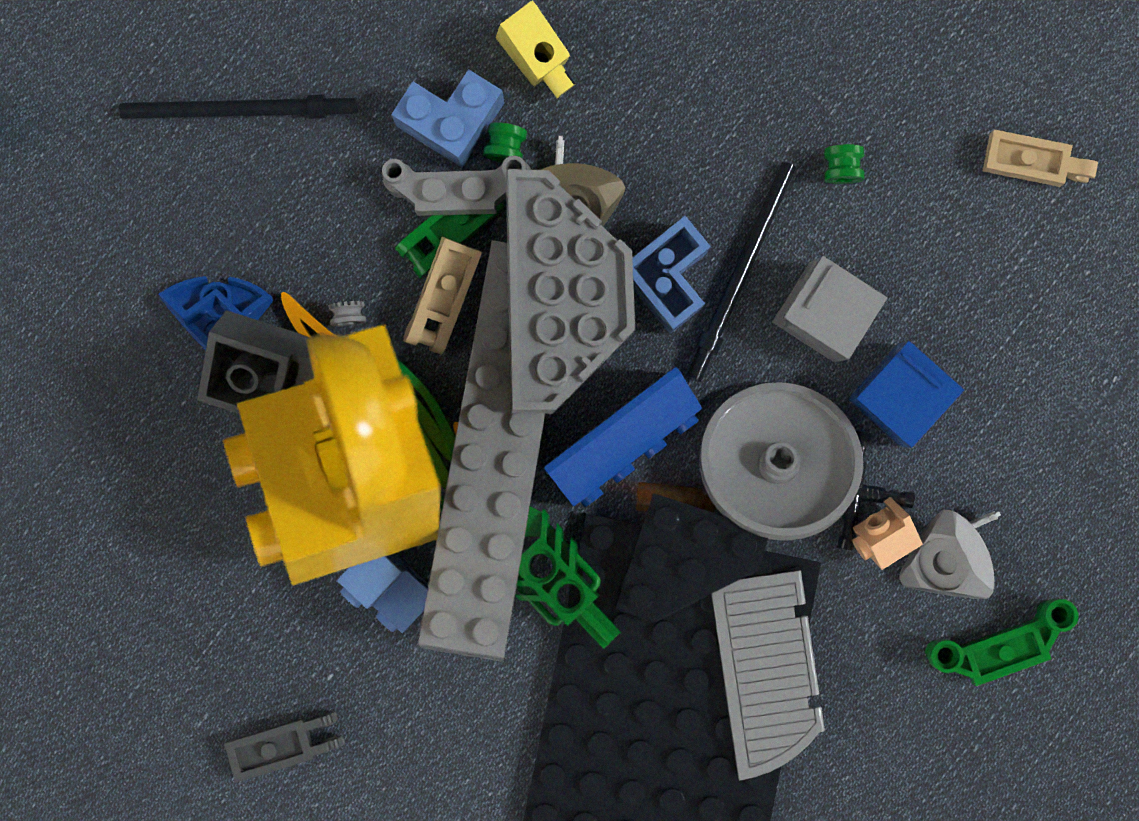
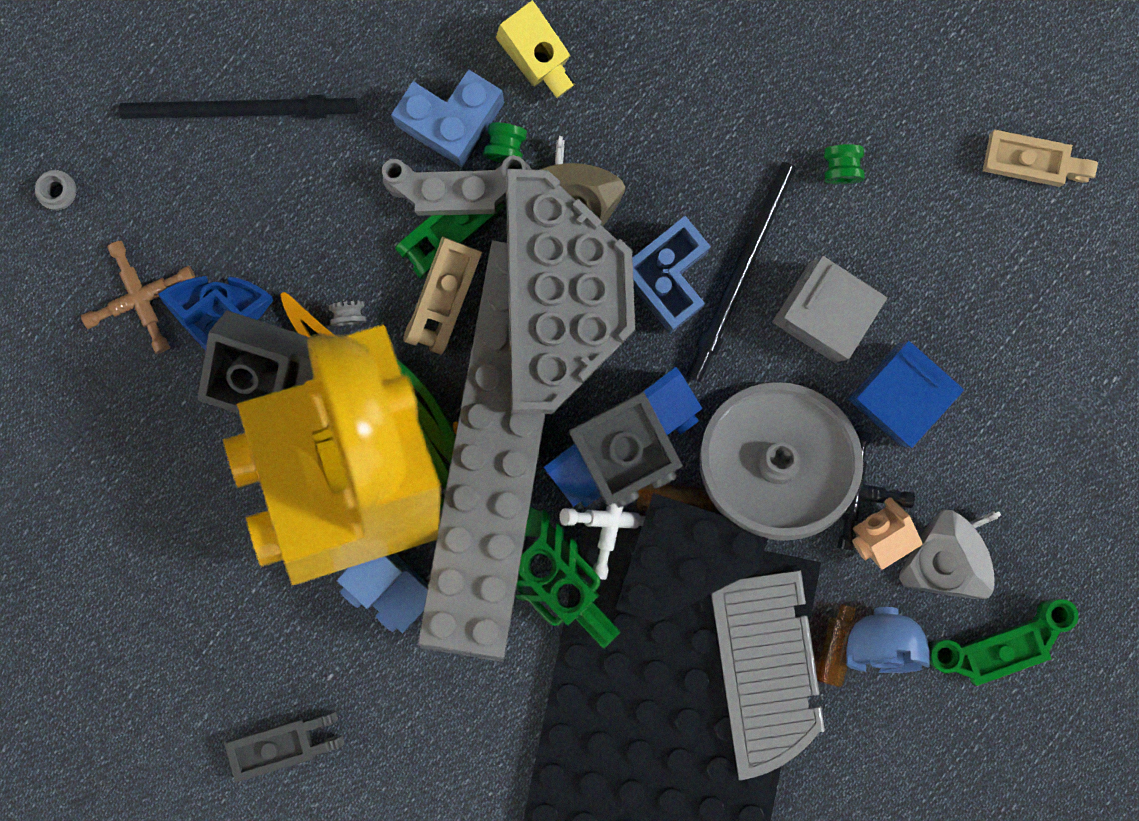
(45, 185): none -> light grey plate
(137, 297): none -> medium nougat piece
(610, 522): none -> white piece
(626, 450): none -> dark grey plate
(832, 660): none -> clear orange cylinder
(887, 643): none -> medium blue cylinder

